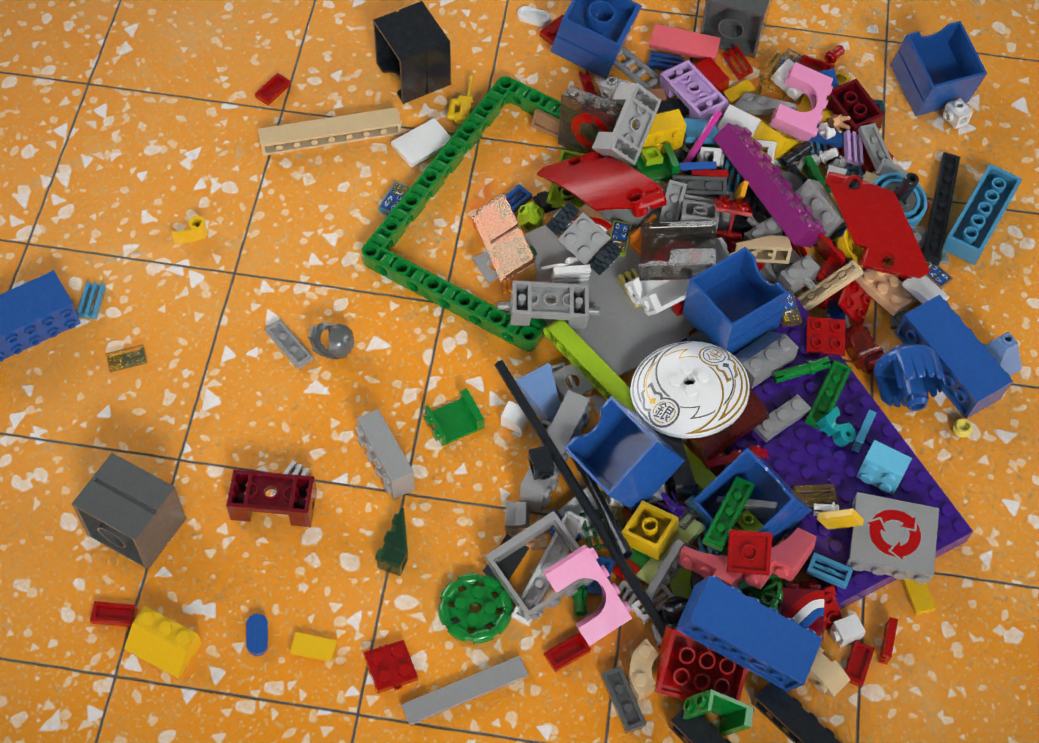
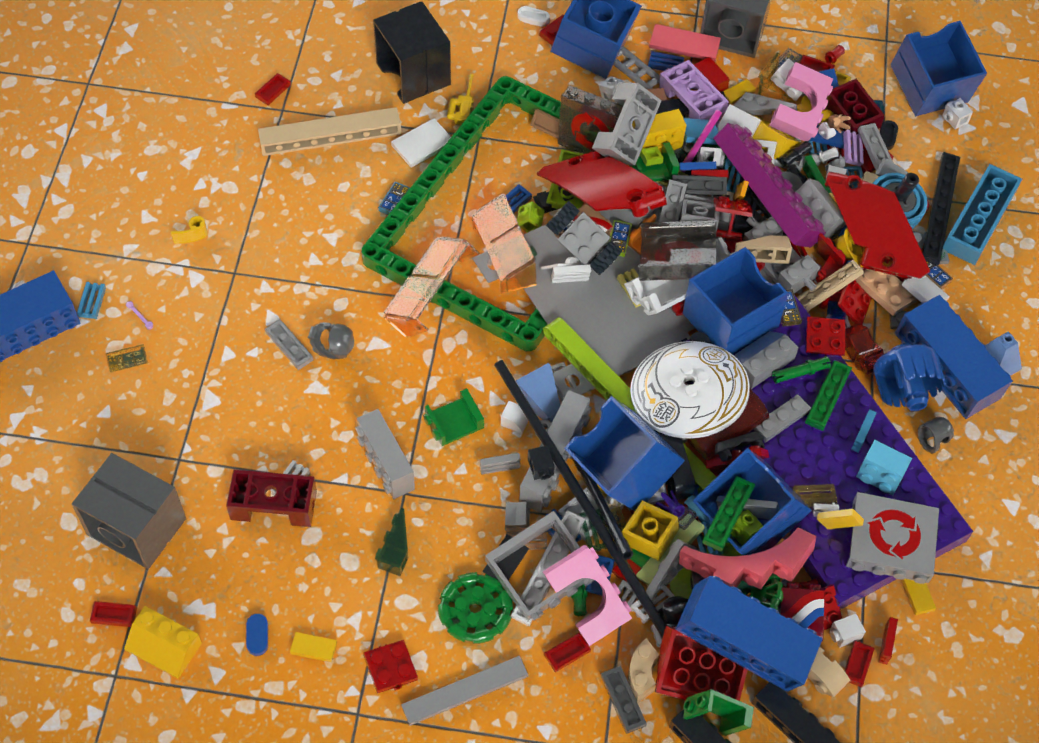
(149, 325): none -> lavender hinge
(425, 282): none -> clear orange piece
(500, 463): none -> light grey tile
(530, 297): light grey brick -> none
(586, 82): red piece -> none
(723, 448): none -> black piece
(732, 53): red tile -> none
(749, 552): red plate -> none
(829, 578): dark azure tile -> none
(842, 433): teal leg -> none
(889, 133): none -> black tile
(940, 429): none -> dark grey helmet
(962, 428): light yellow plate -> none

